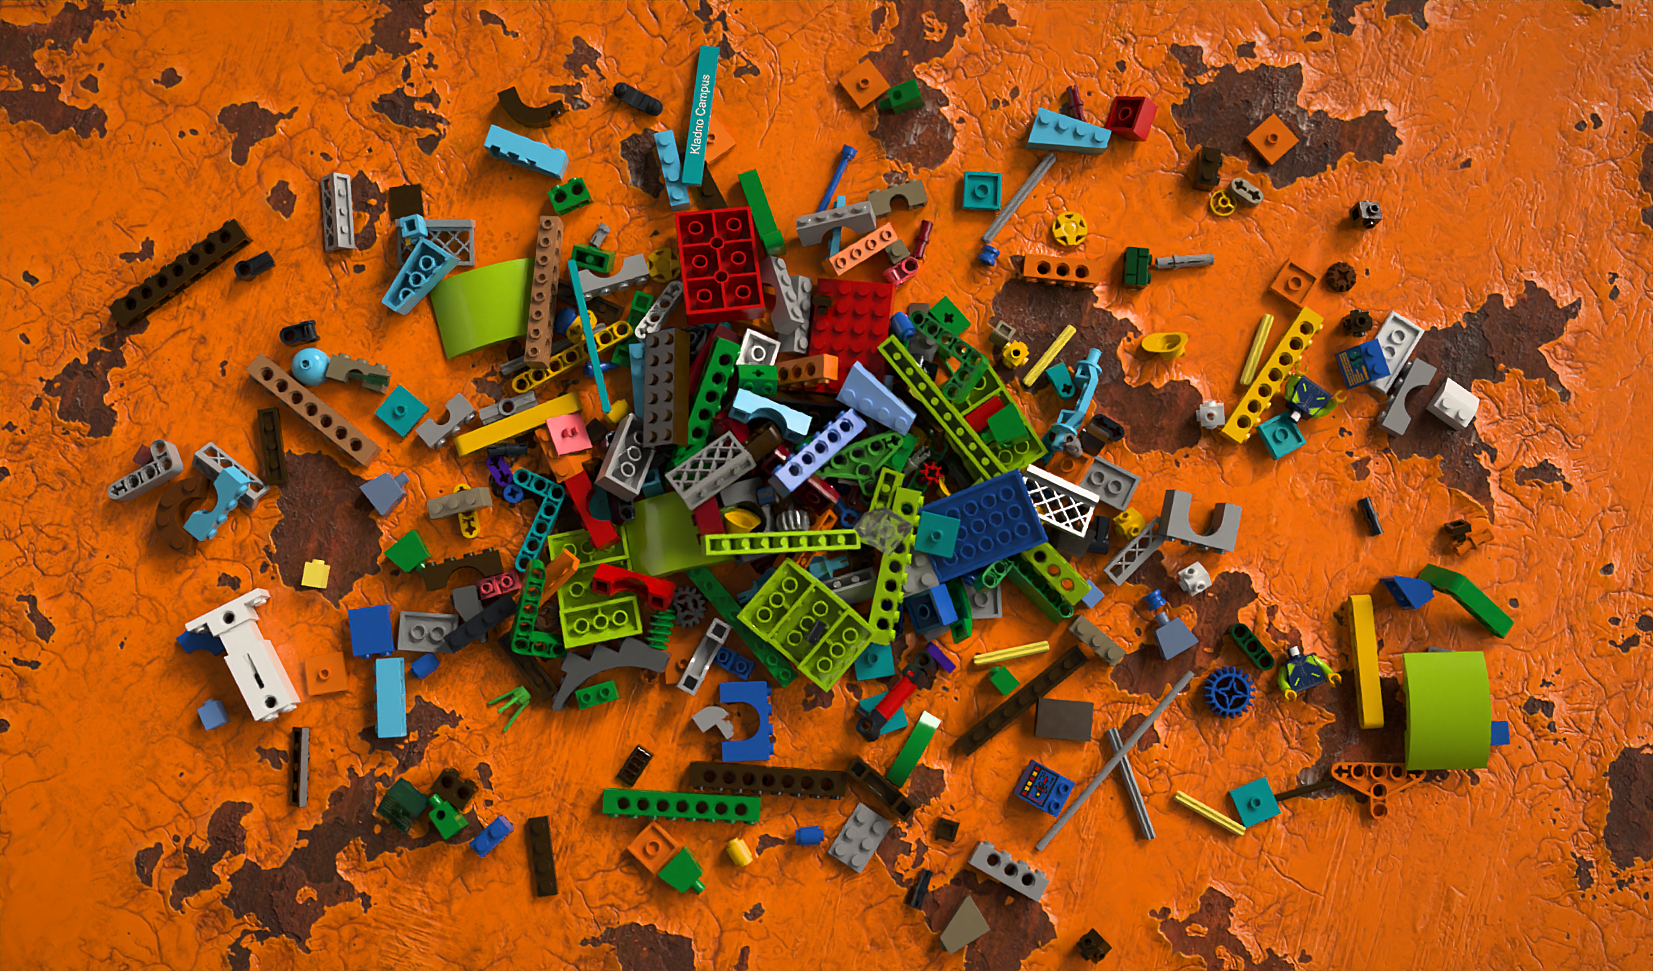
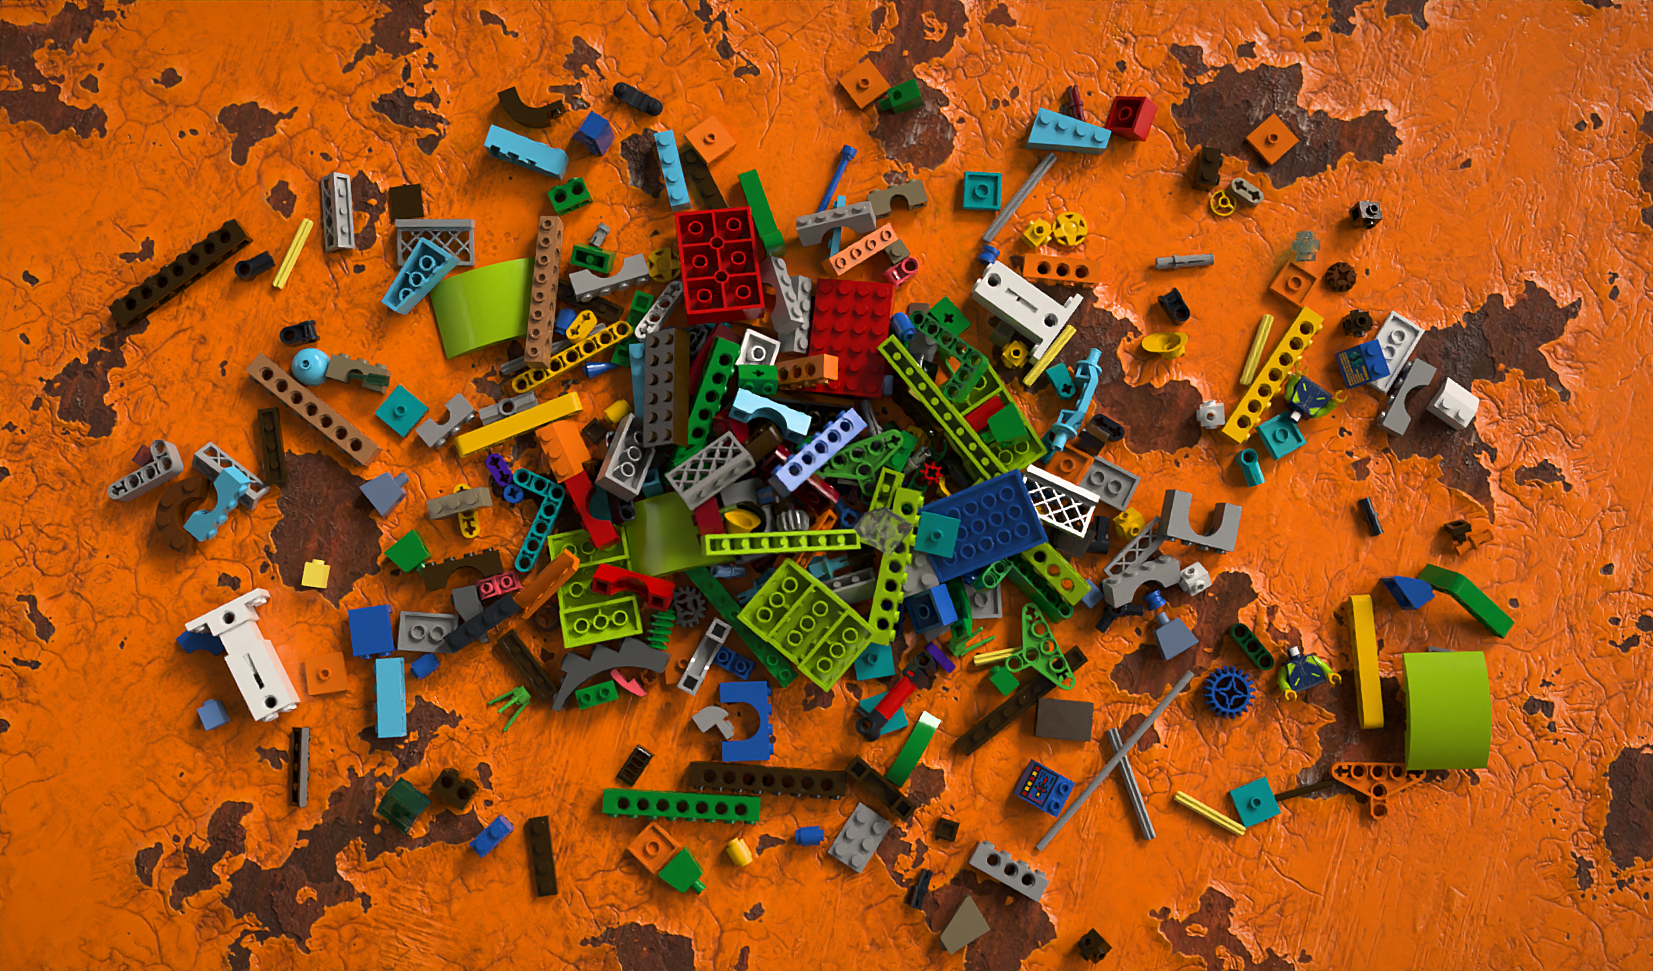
(292, 253): none -> light yellow axle
(413, 228): medium azure piece -> none
(452, 821): green torso -> none
(507, 449): black pin -> none
(529, 616): green beam -> none
(568, 433): coral piece -> none
(589, 338): teal tile -> none
(594, 133): none -> blue wedge
(633, 686): none -> coral slope
(700, 116): teal tile -> none
(727, 571): none -> light blue axle
(815, 632): black pin -> none
(824, 303): dark brown tile -> none
(875, 400): light blue wedge -> none
(922, 239): dark red pin -> none
(959, 649): none -> bright green plant
(1023, 306): none -> white brick
(1031, 234): none -> yellow brick
(1044, 659): none -> bright green beam
(1074, 443): light grey pin -> none
(1096, 640): dark tan arch -> none
(1109, 615): none -> black bush
(1121, 587): none -> light grey arch
(1135, 268): dark green brick -> none
(1174, 305): none -> black piece
(1251, 470): none -> teal piece
(1305, 246): none -> clear light blue brick
(1499, 733): blue panel -> none

